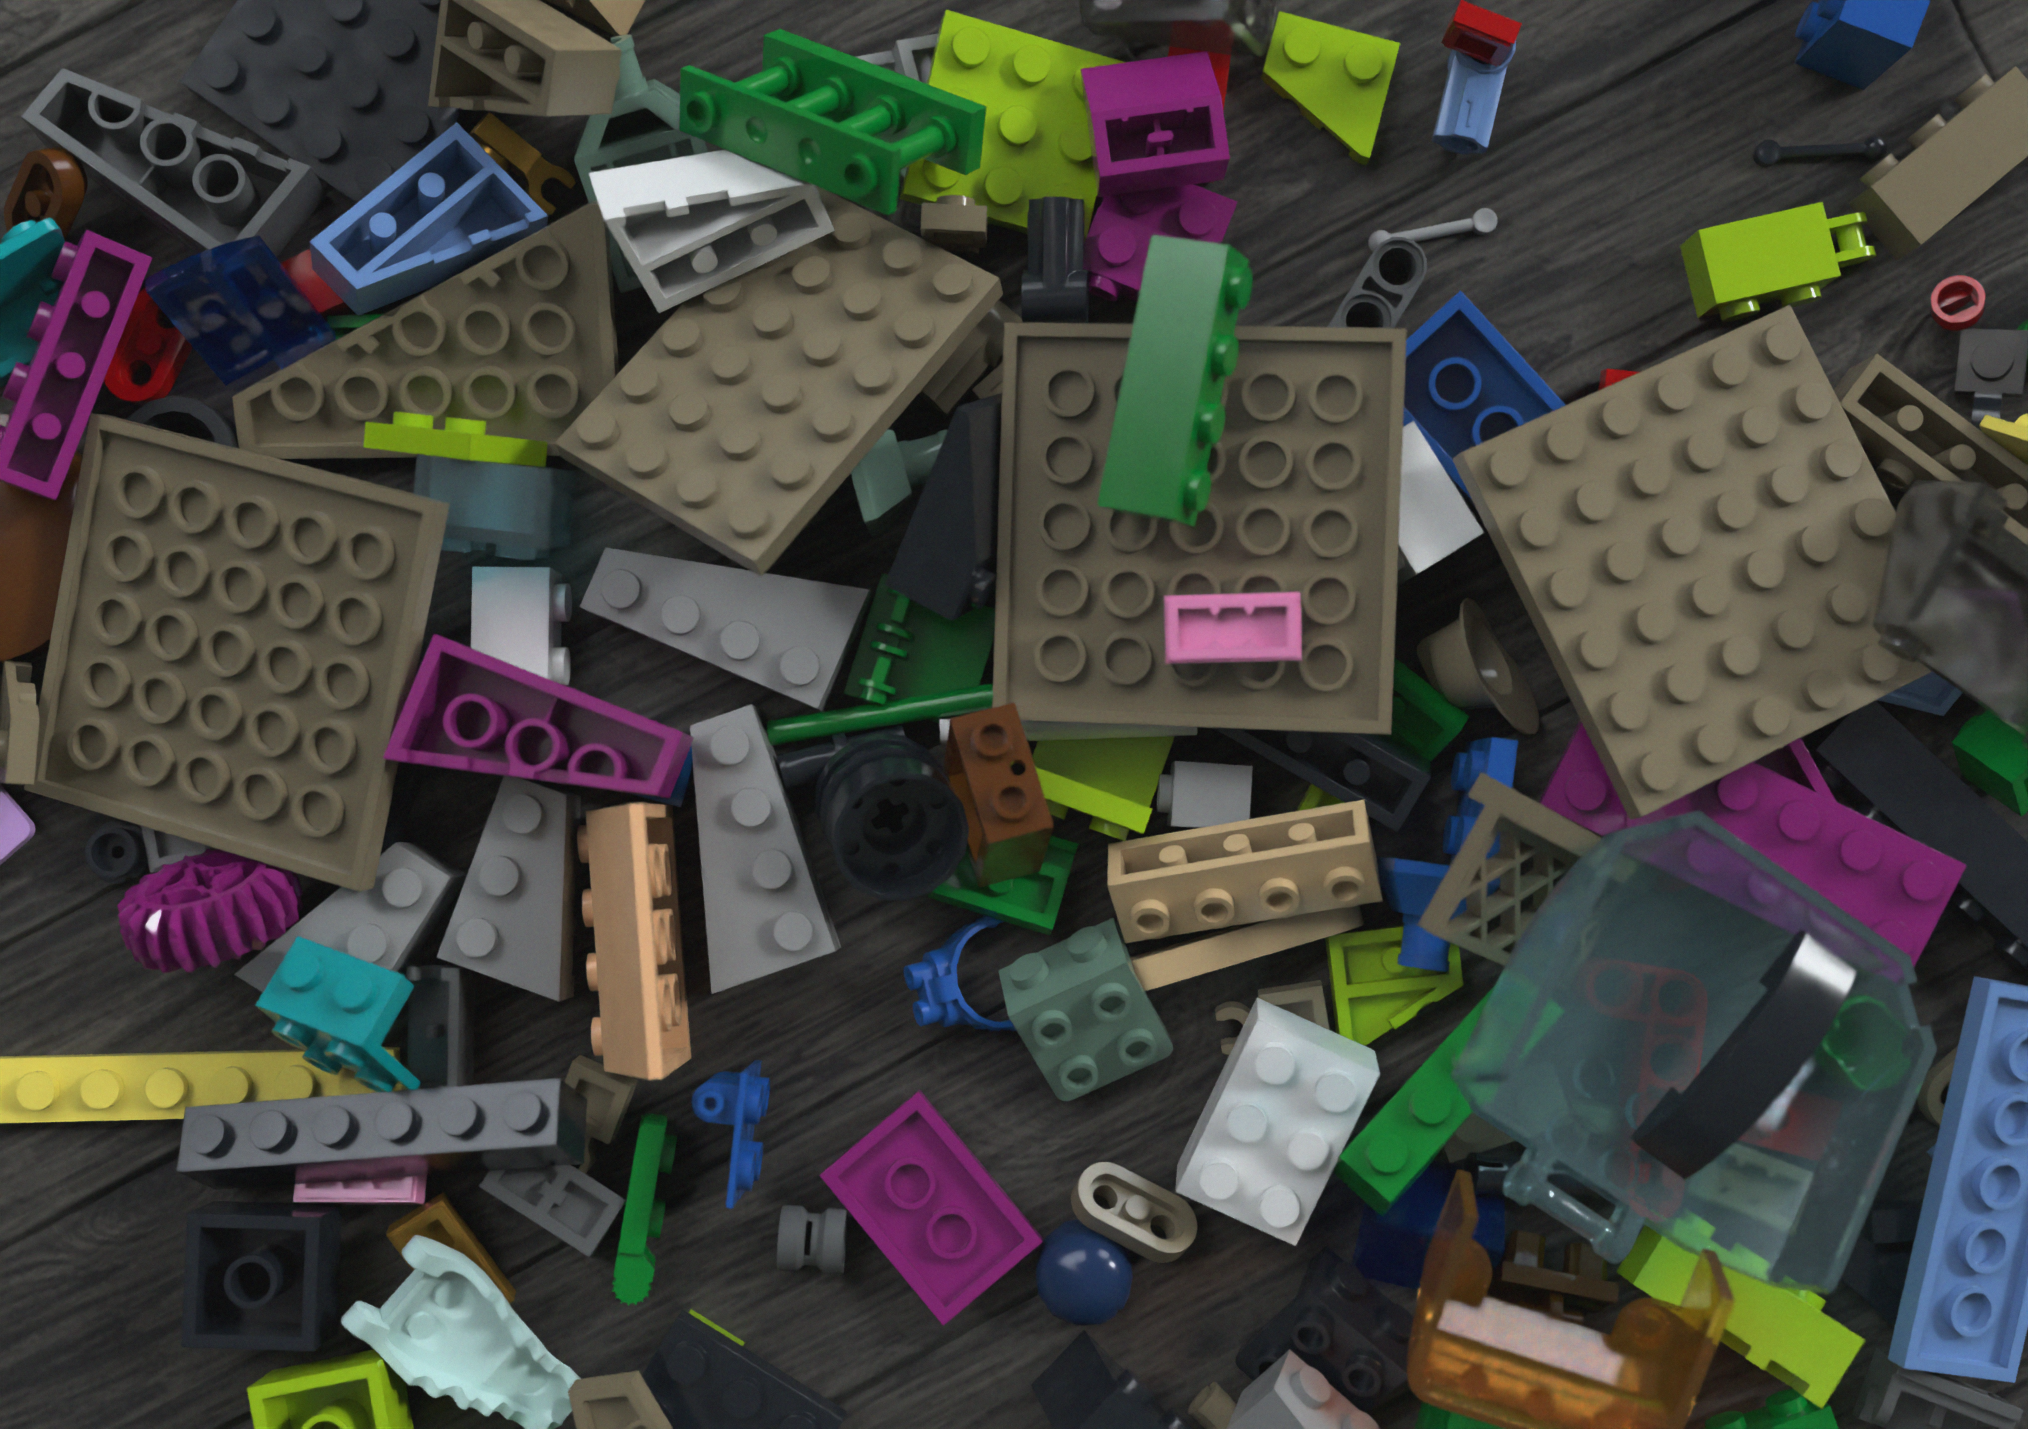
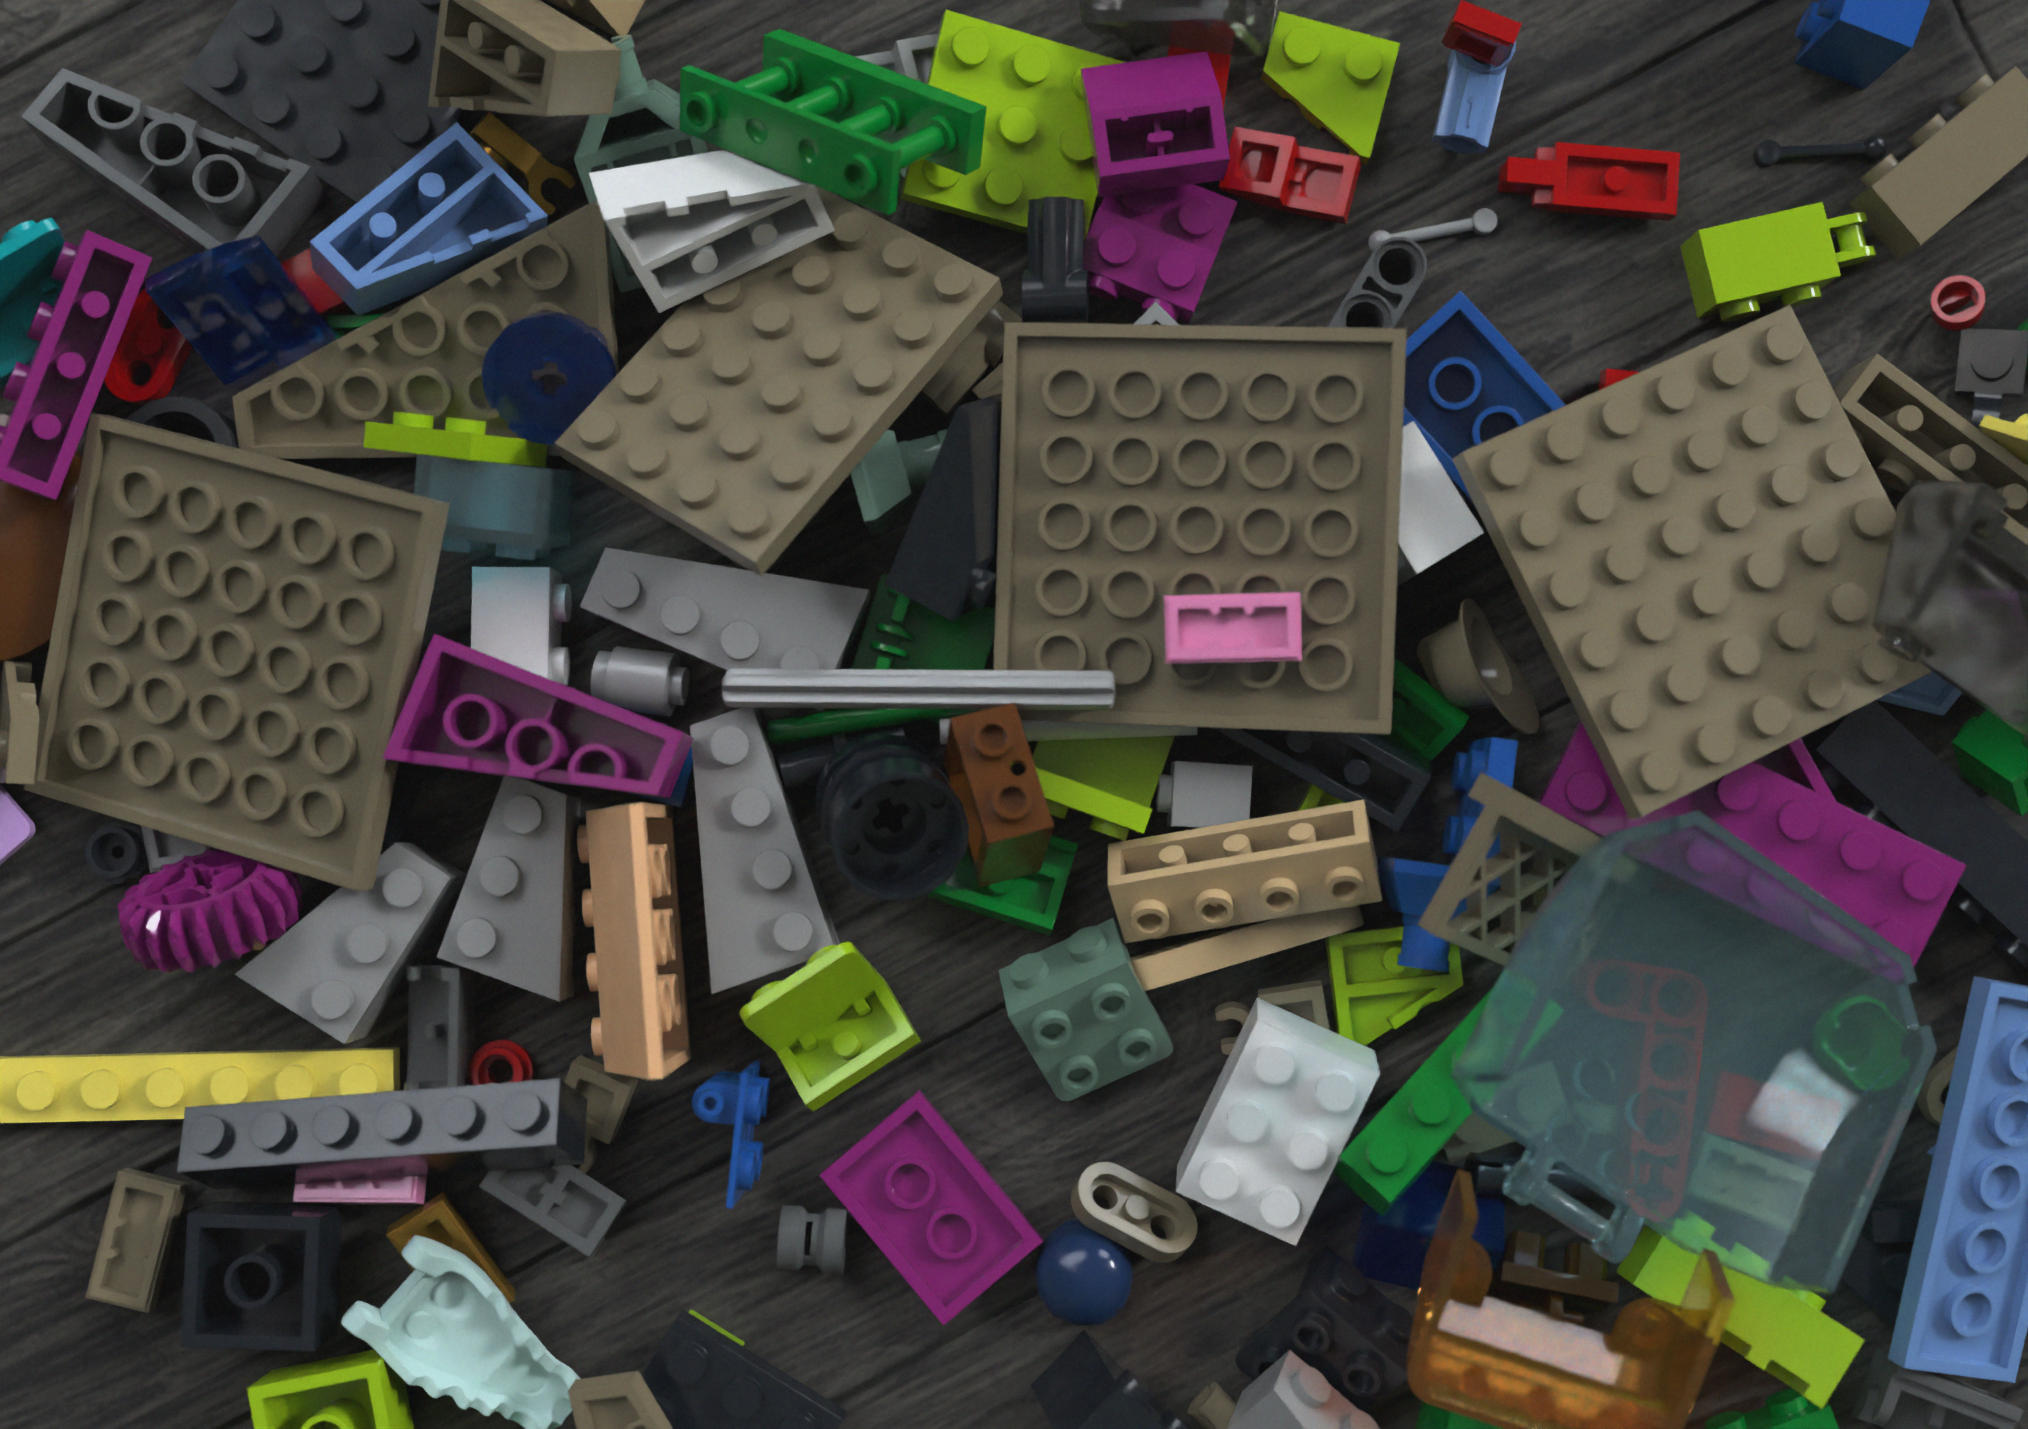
(47, 187): reddish brown plate -> none
(136, 1240): none -> dark tan plate
(339, 1013): teal bracket -> none
(485, 1057): none -> red plate
(526, 346): none -> clear blue plate
(640, 680): none -> light grey brick
(642, 1211): green hinge -> none
(830, 1023): none -> lime bracket
(918, 689): none -> light grey axle
(938, 984): blue helmet -> none
(955, 224): dark tan plate -> none
(1175, 380): green brick -> none
(1290, 177): none -> red slope
(1596, 180): none -> red hinge
(1753, 1063): black slope -> none

